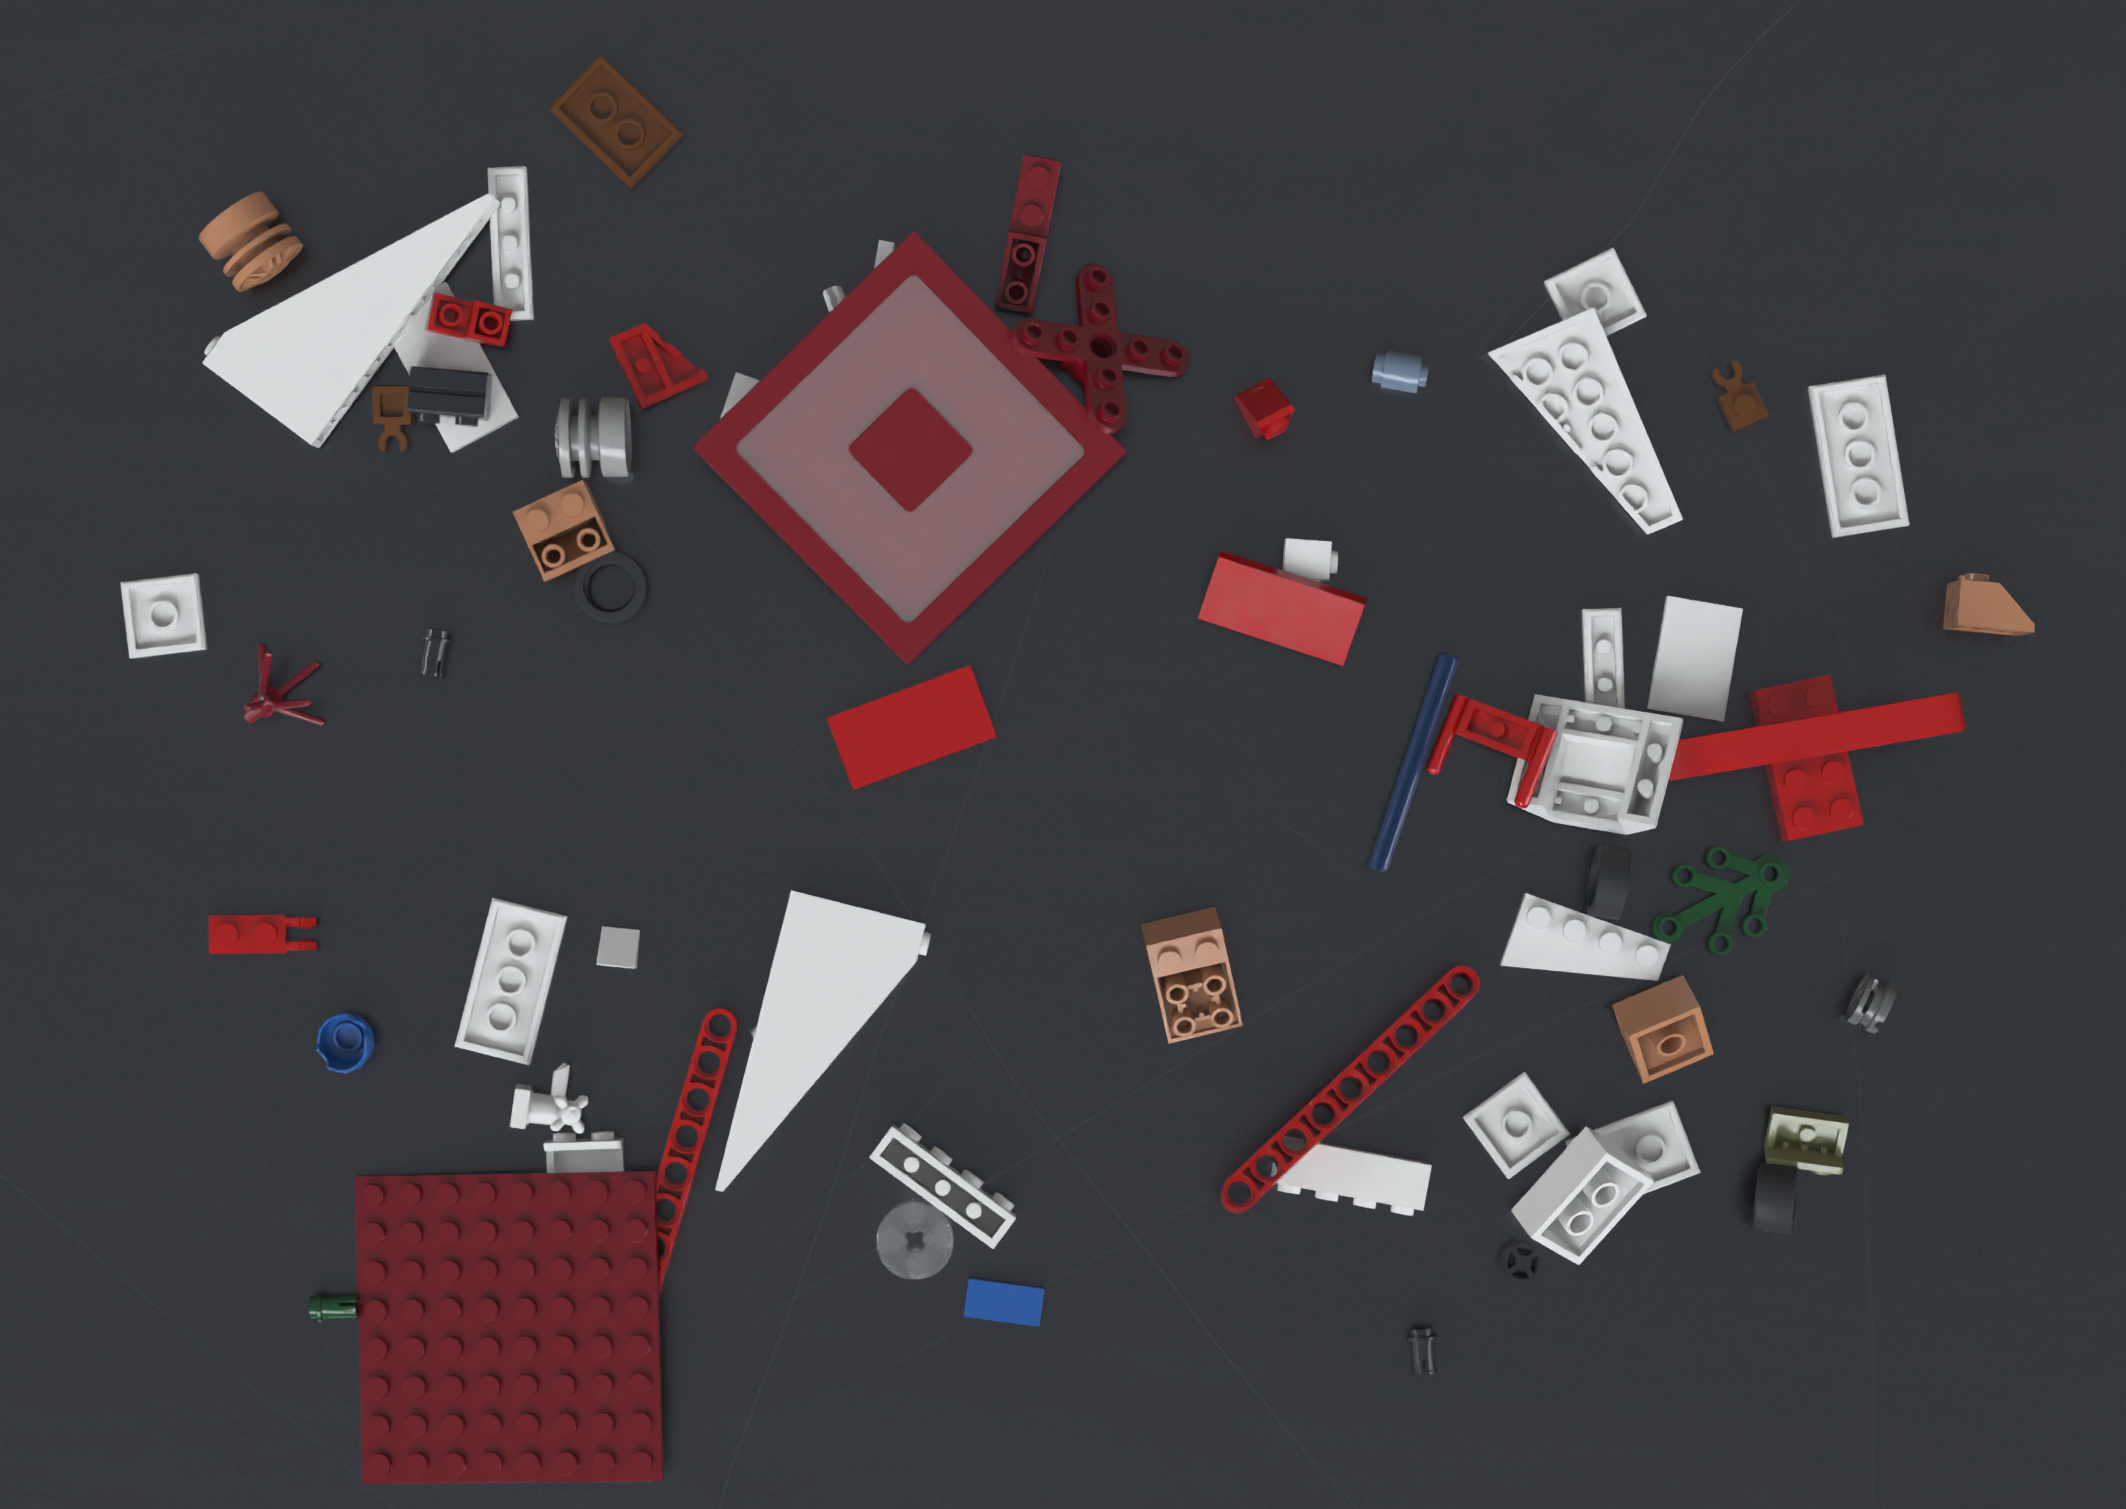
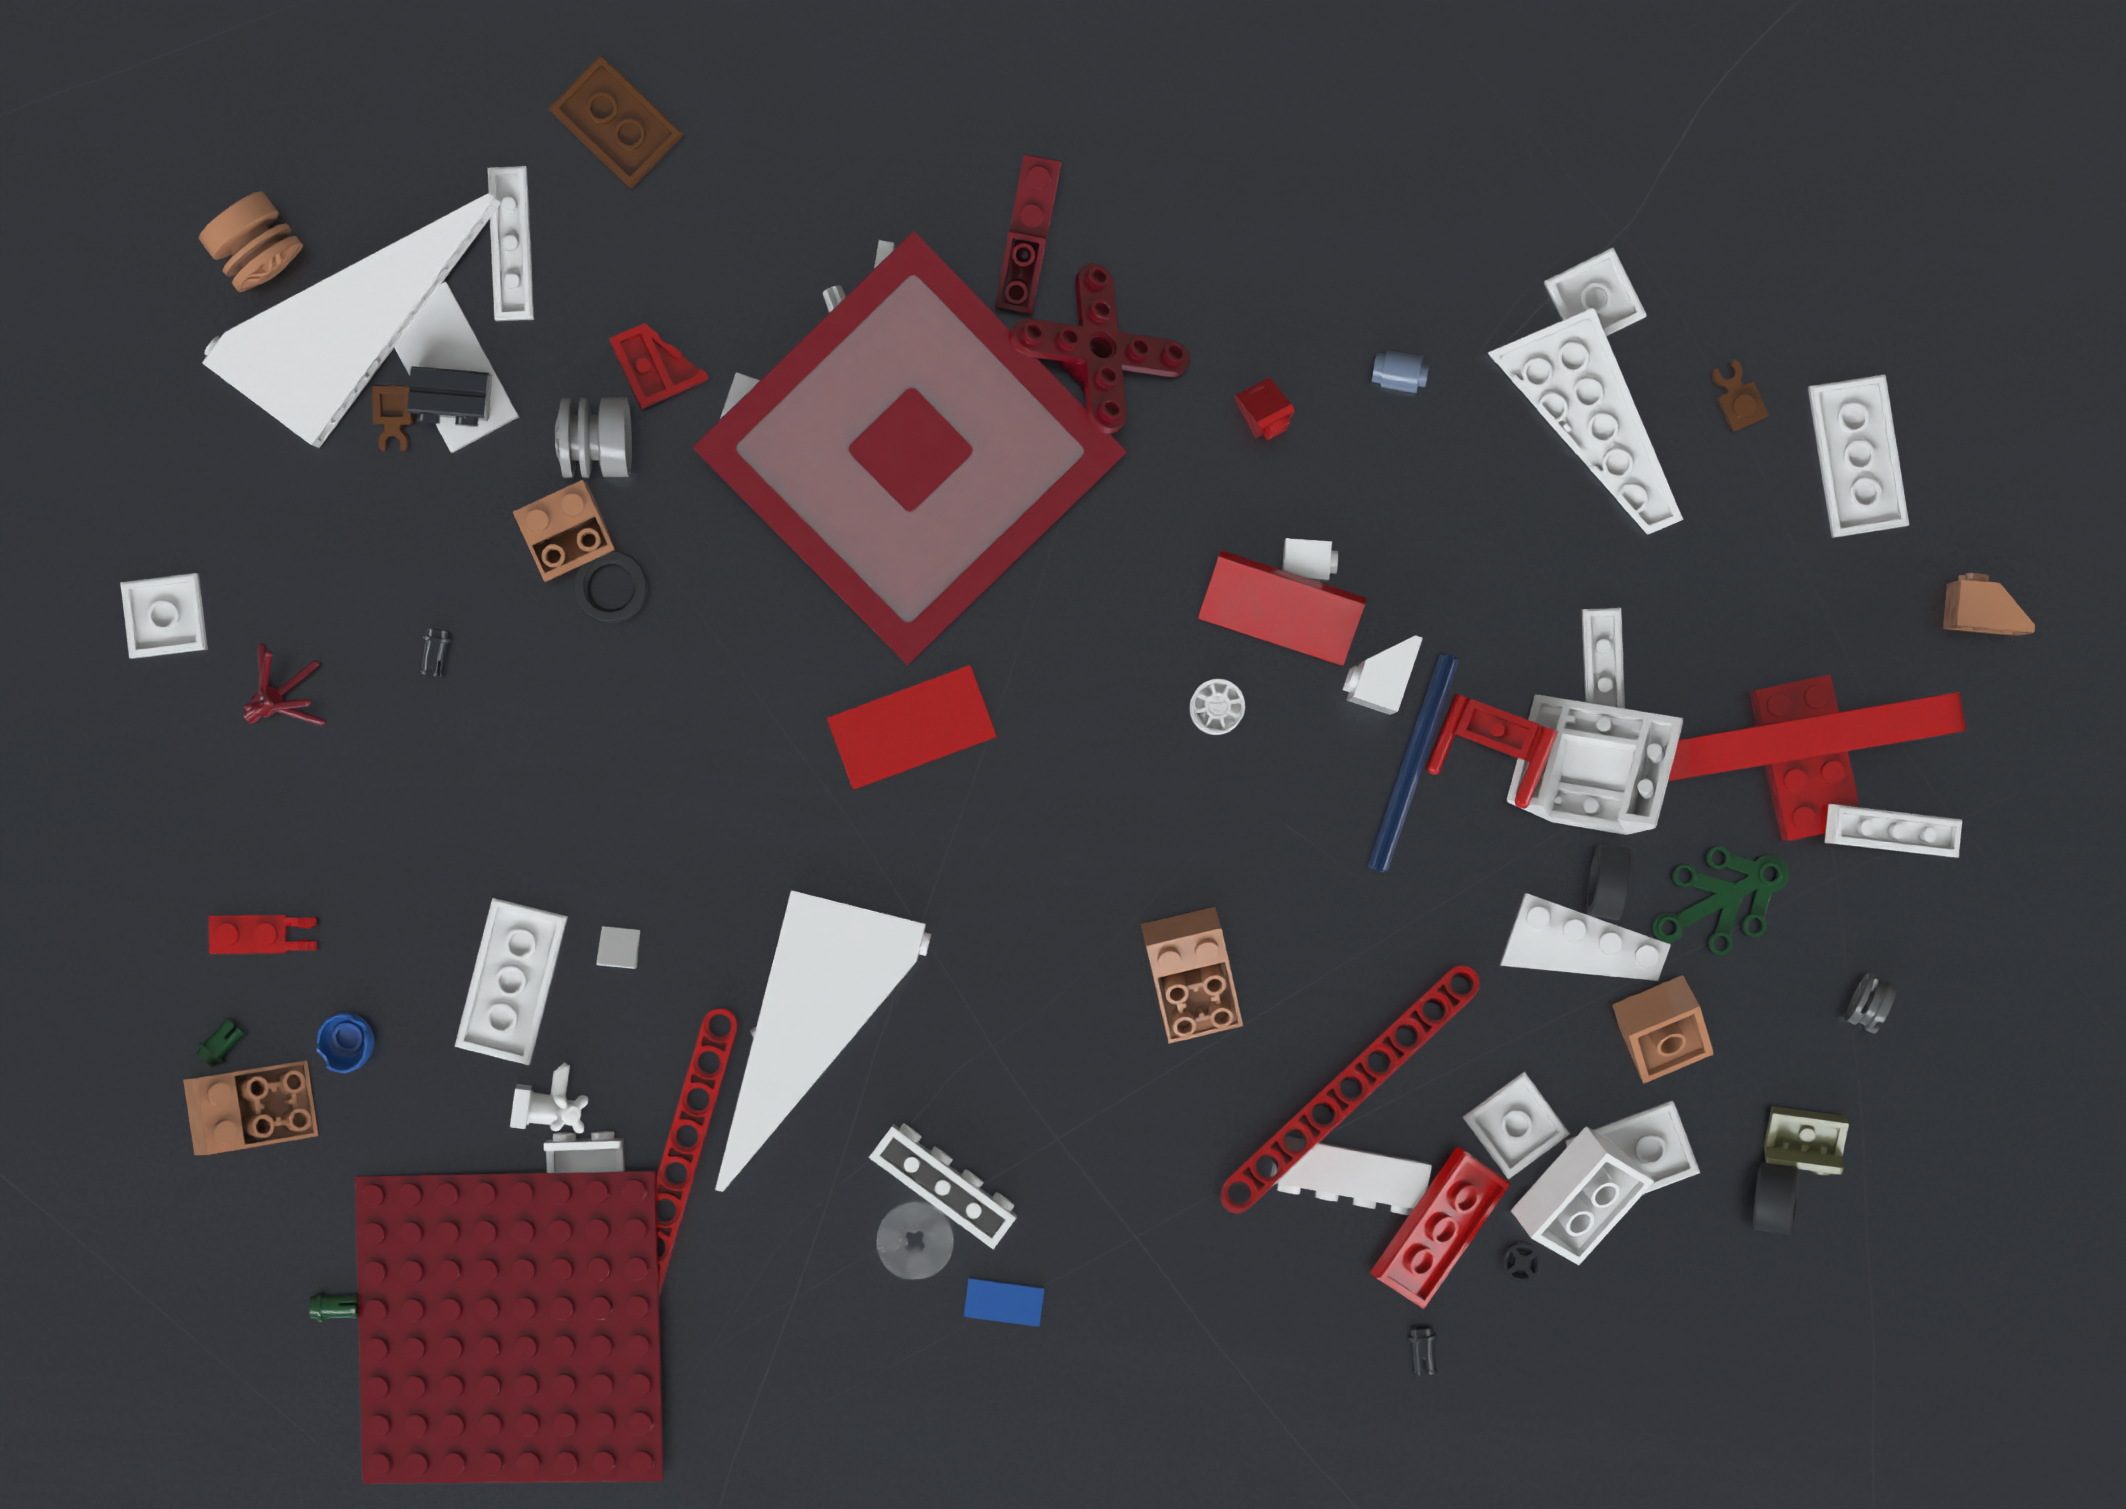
(217, 1044): none -> dark green pin
(250, 1108): none -> nougat slope
(468, 320): red slope -> none
(1217, 706): none -> white wheel
(1383, 677): none -> white slope
(1440, 1227): none -> red tile
(1694, 658): white tile -> none
(1893, 830): none -> white tile

